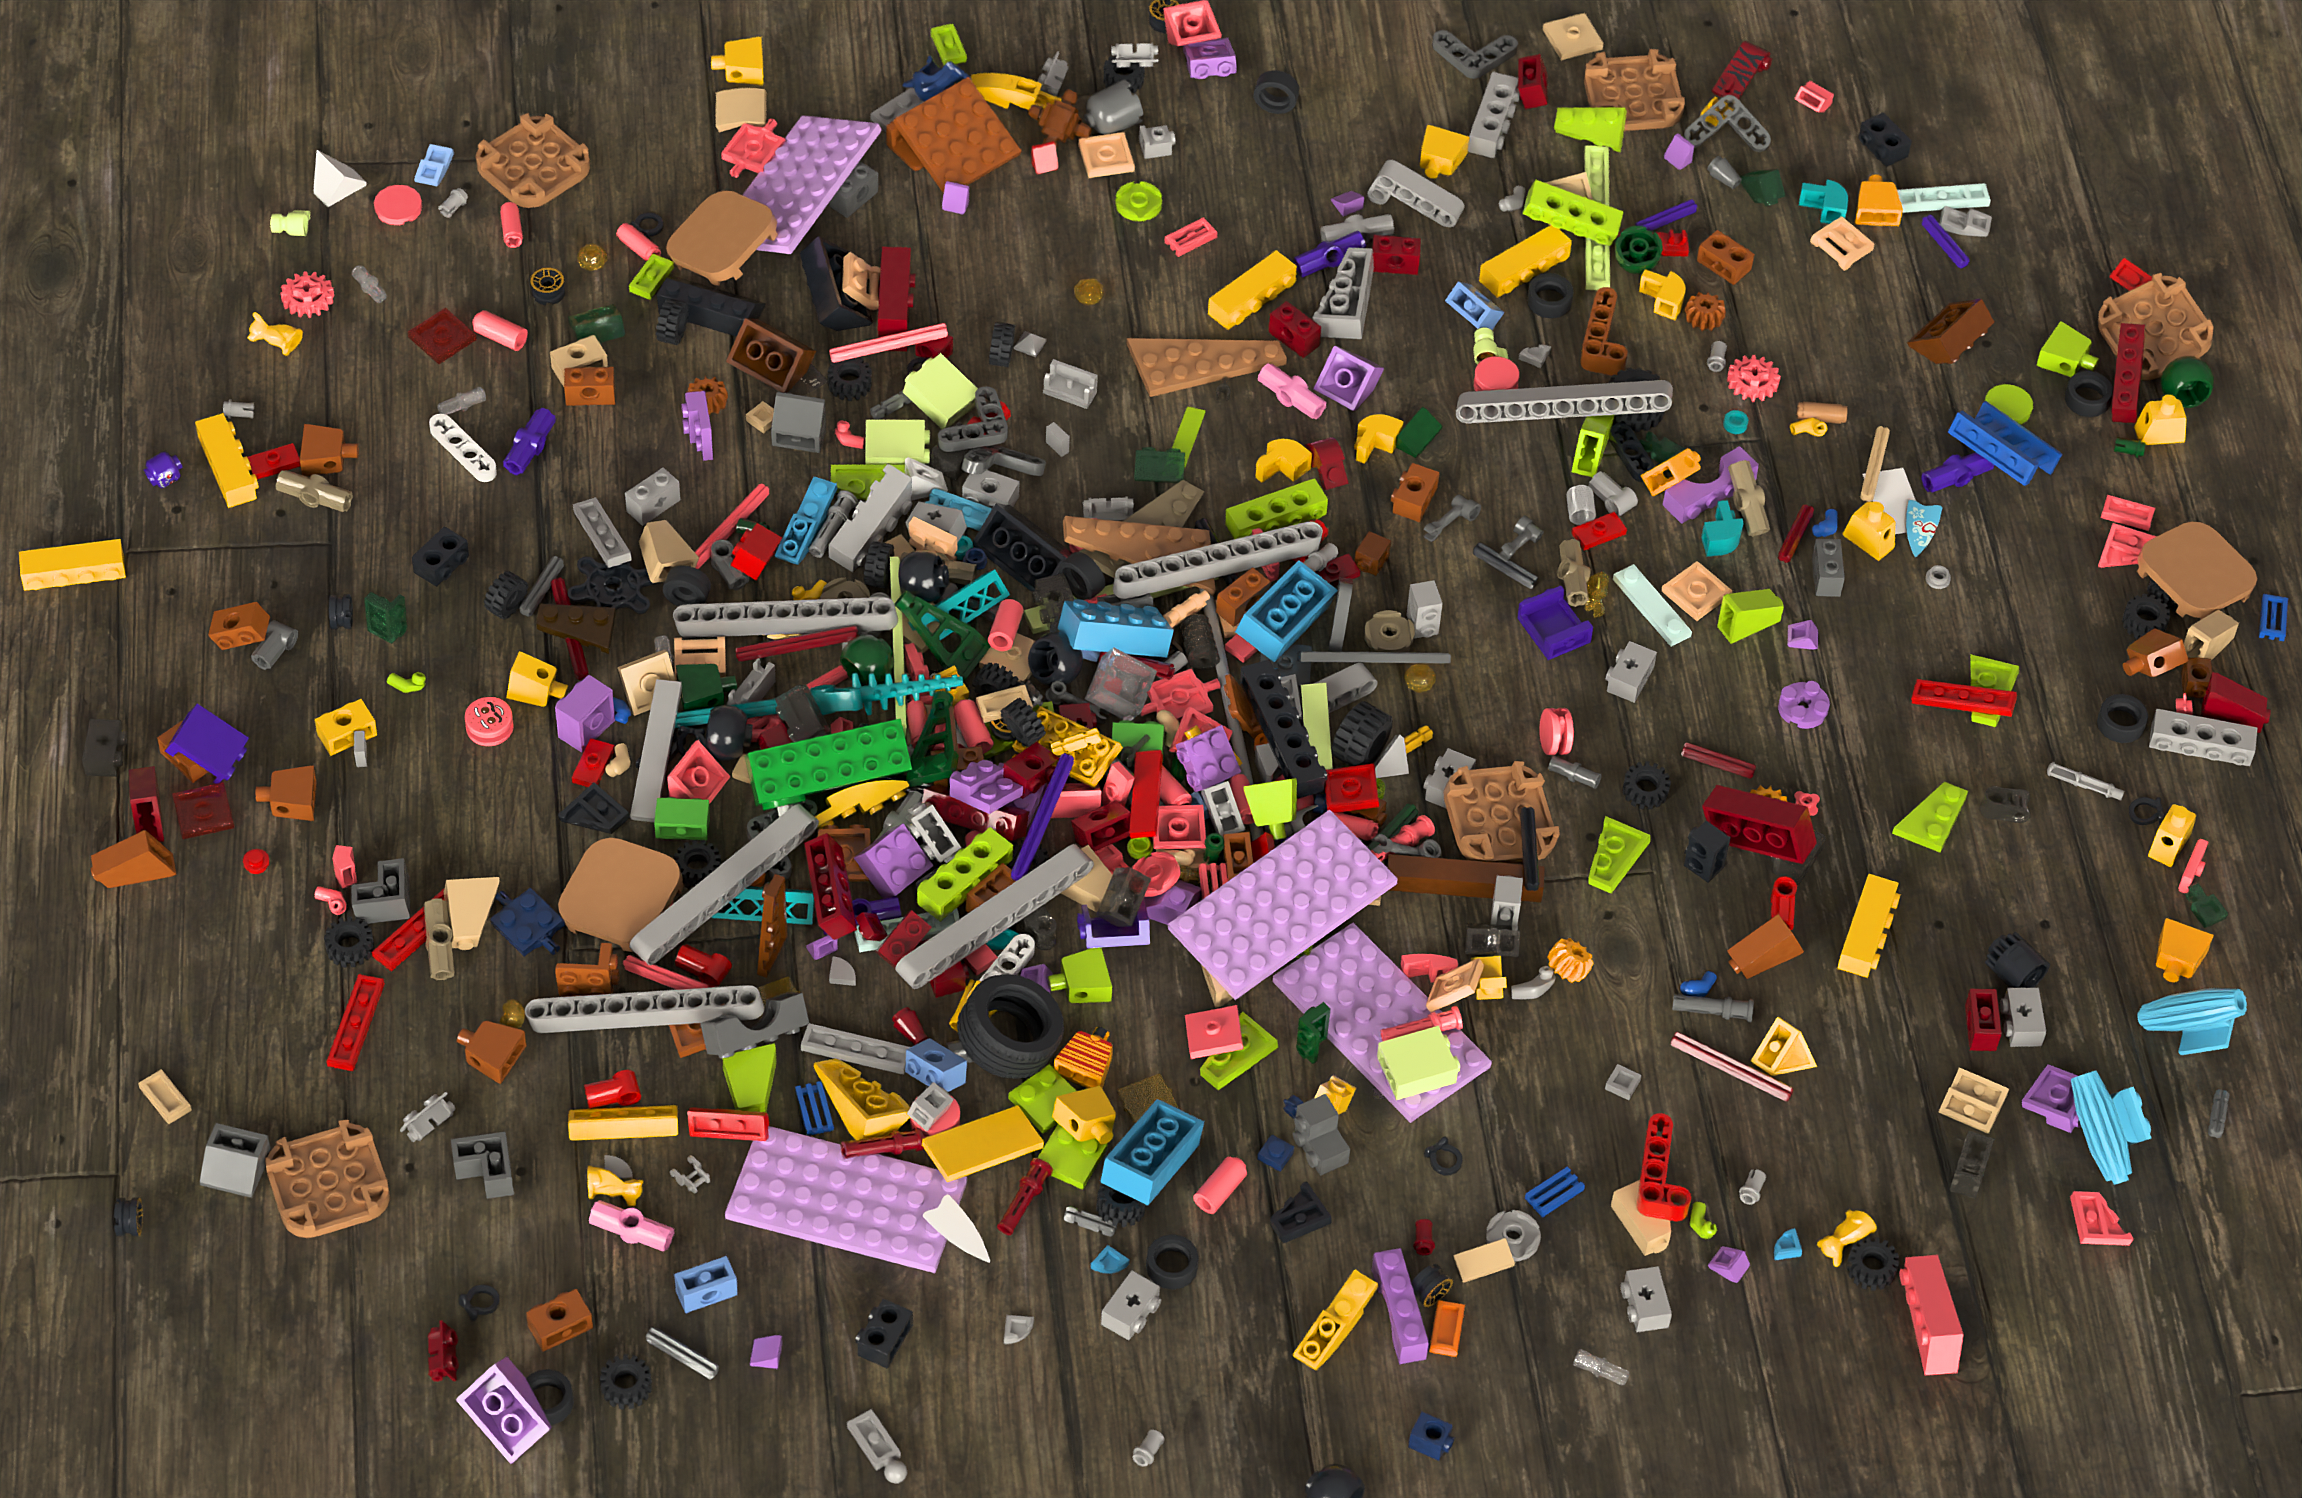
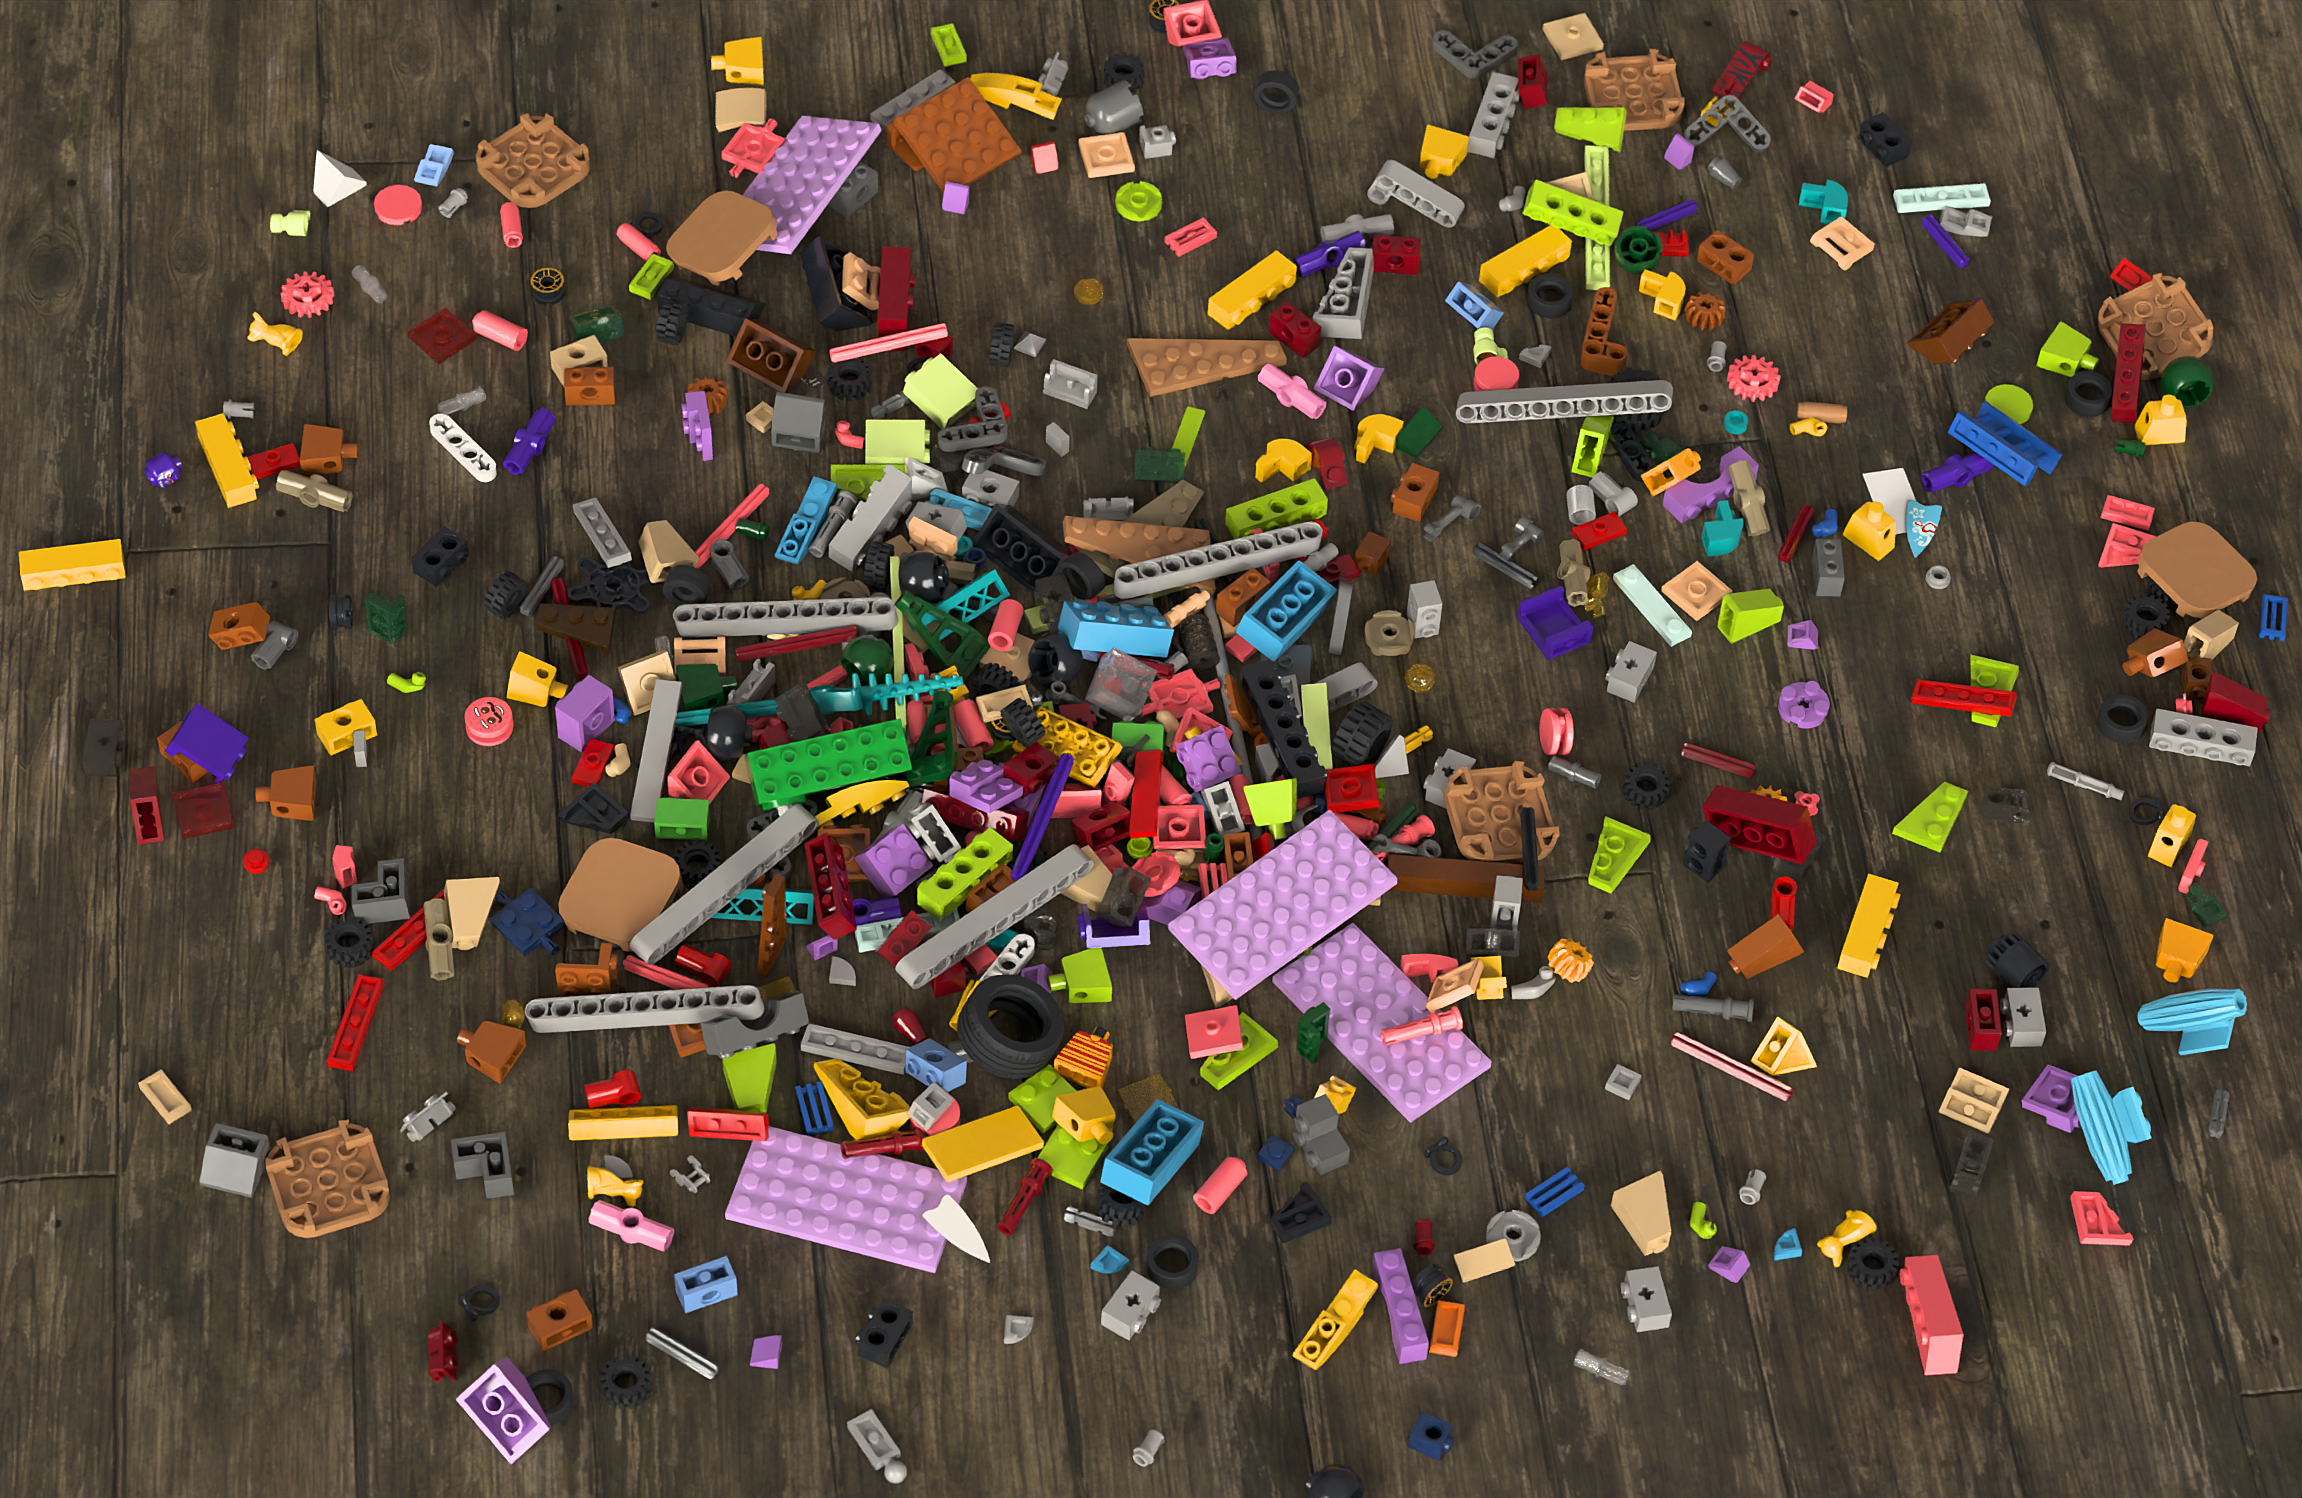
(128, 1216): black wheel -> none
(133, 861): dark orange slope -> none
(592, 257): clear yellow plate -> none
(652, 496): light grey brick -> none
(755, 550): red brick -> none
(871, 927): dark red plate -> none
(934, 79): dark blue hair -> none
(1060, 119): reddish brown piece -> none
(1076, 742): yellow axle -> none
(1144, 54): hinge -> none
(1348, 202): medium lavender slope -> none
(1378, 657): tile -> none
(1418, 1062): yellowish green brick -> none
(1657, 1164): red beam -> none
(1763, 186): clear green slope -> none
(1875, 464): tan axle -> none
(1878, 203): light orange torso -> none

